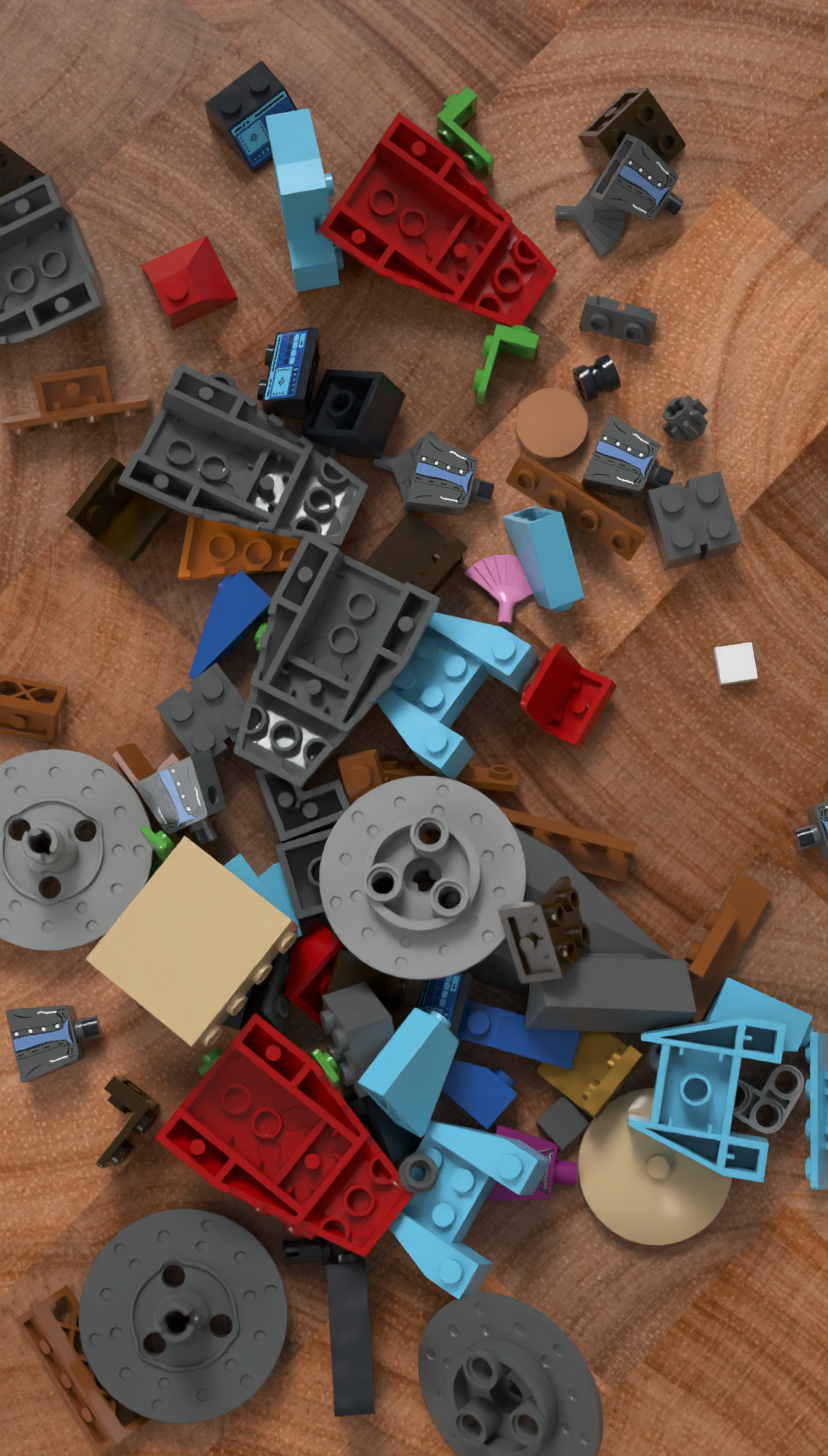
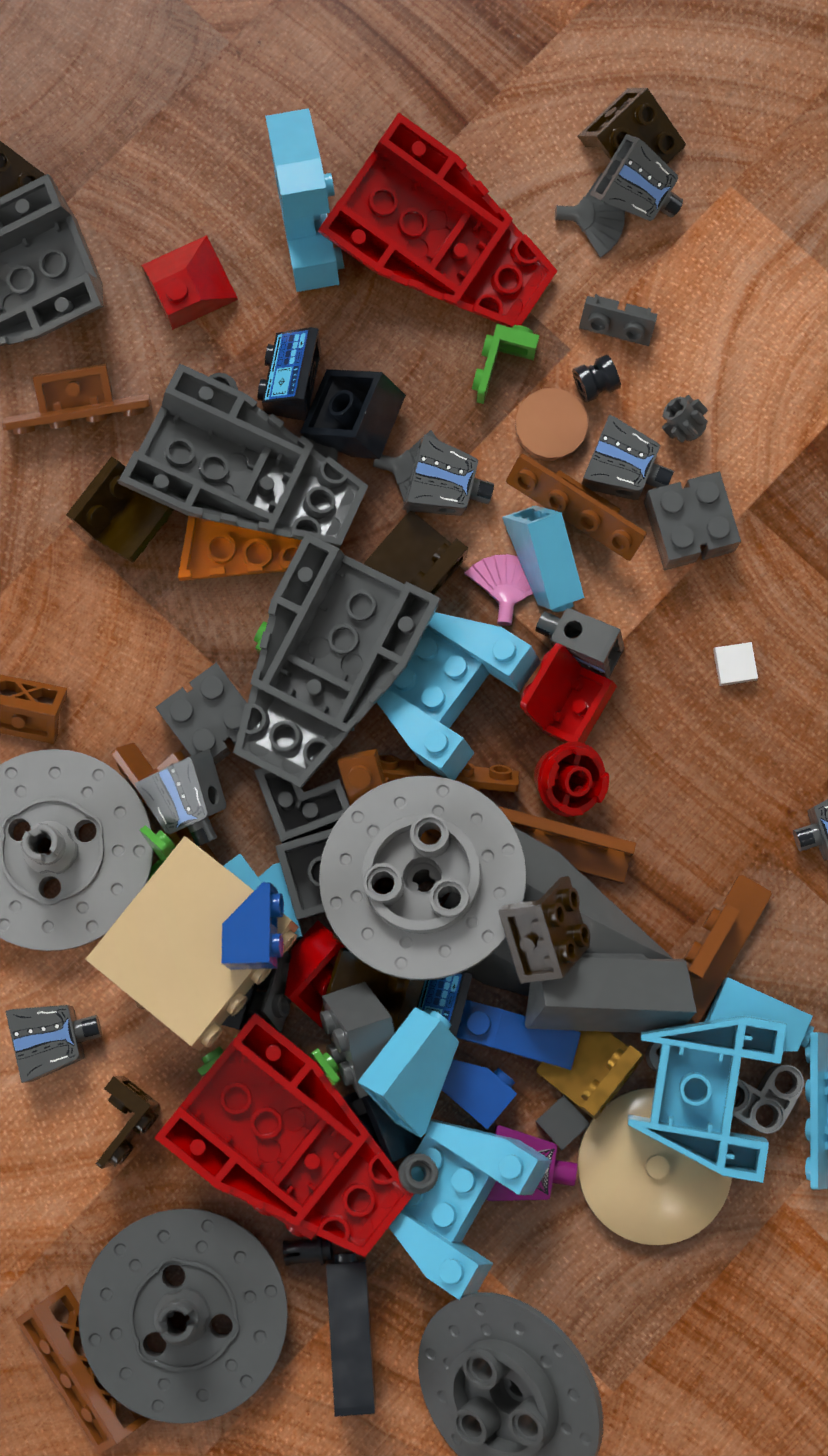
(232, 617): blue slope -> none
(241, 110): black slope -> none
(251, 931): none -> blue slope
(454, 114): bright green bracket -> none
(571, 779): none -> red cone
(597, 642): none -> dark grey torso

